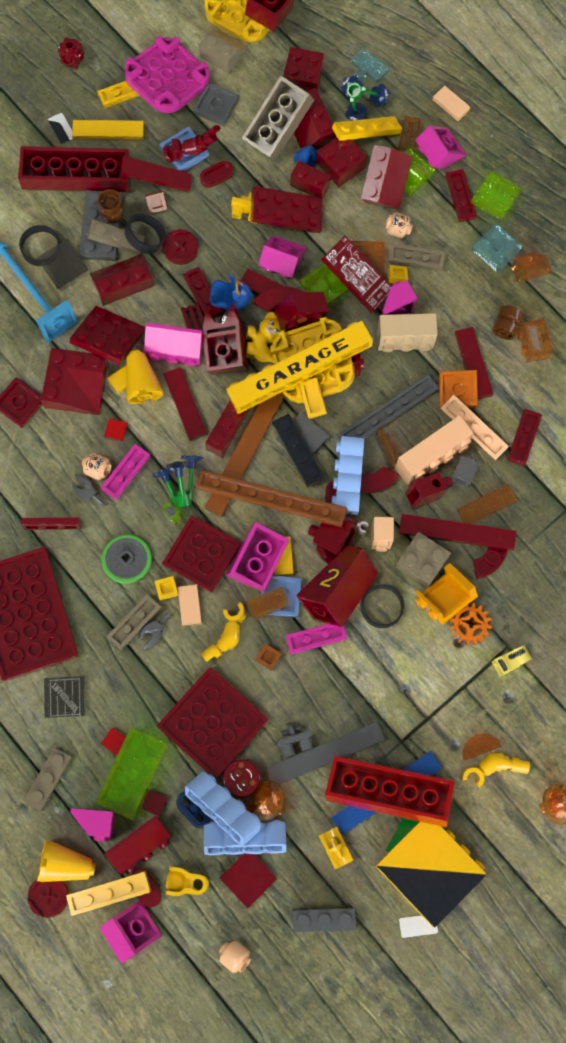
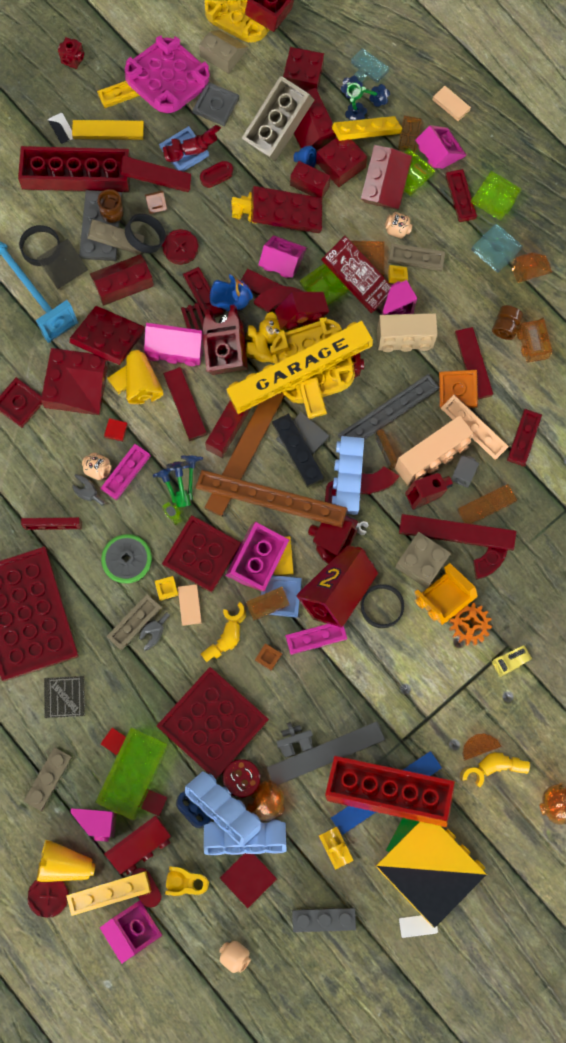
(382, 533): light nougat brick -> none

